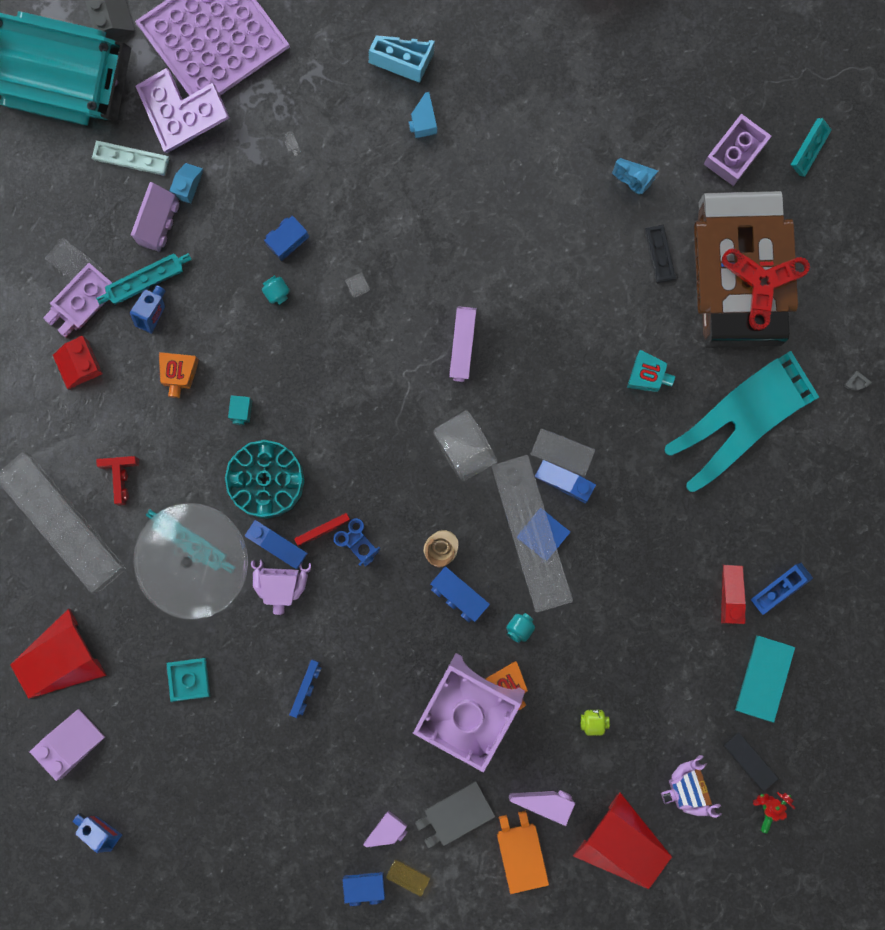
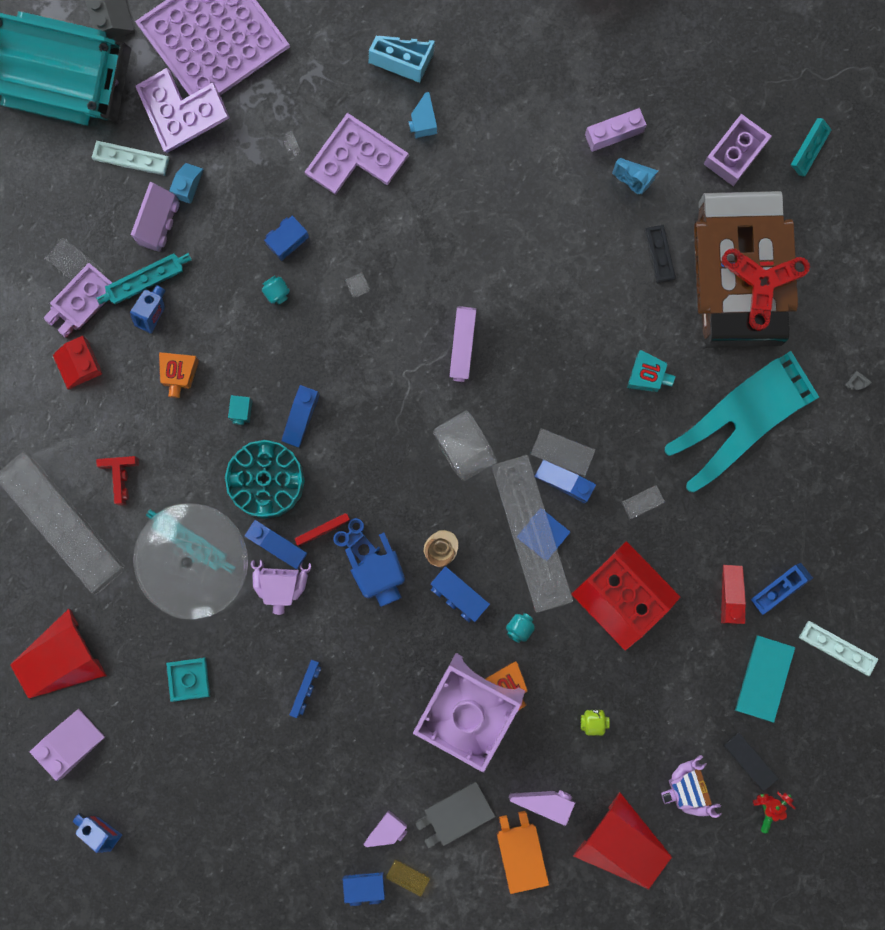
(300, 415): none -> blue slope
(353, 146): none -> lavender plate
(378, 574): none -> blue piece
(615, 129): none -> lavender brick
(616, 606): none -> red slope
(643, 502): none -> clear plate
(838, 648): none -> light aqua tile

